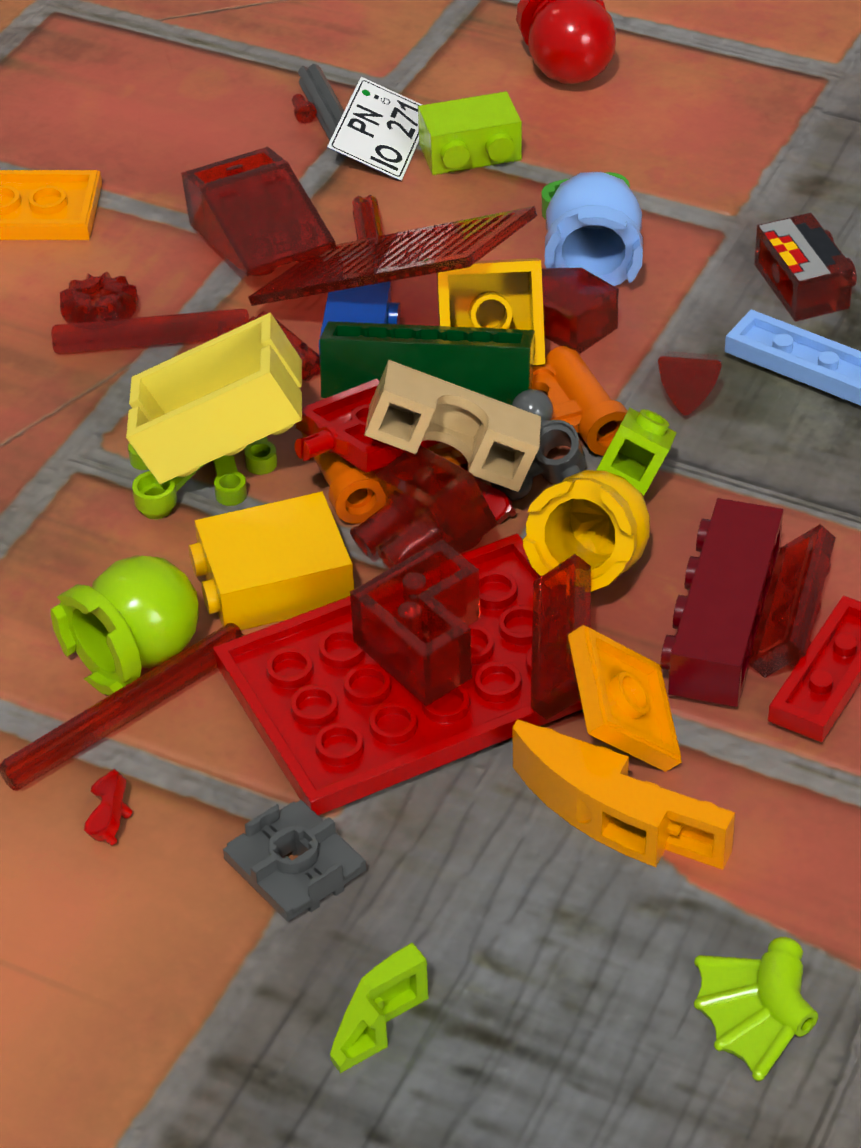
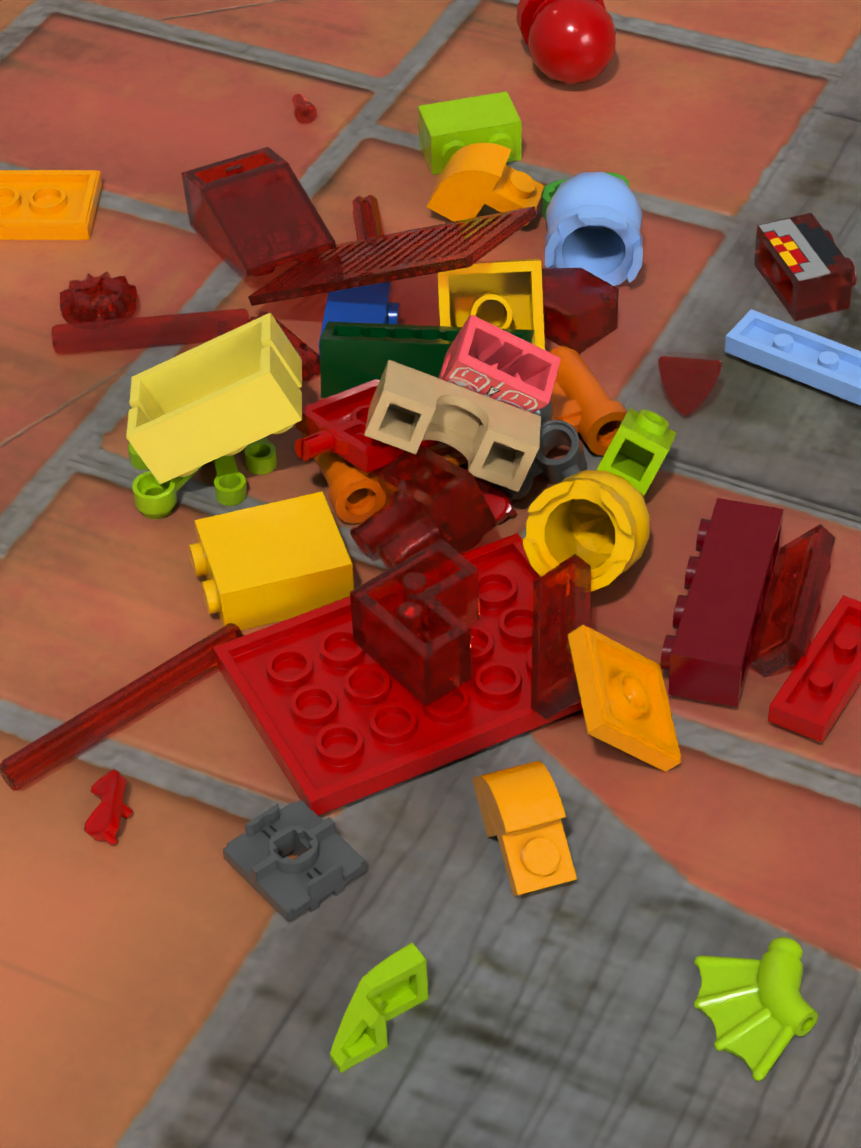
(127, 620): lime tile -> none
(322, 96): dark grey axle -> none
(378, 129): white sticker -> none
(481, 177): none -> light orange brick
(500, 366): none -> coral torso
(526, 816): none -> light orange brick
(633, 816): light orange slope -> none

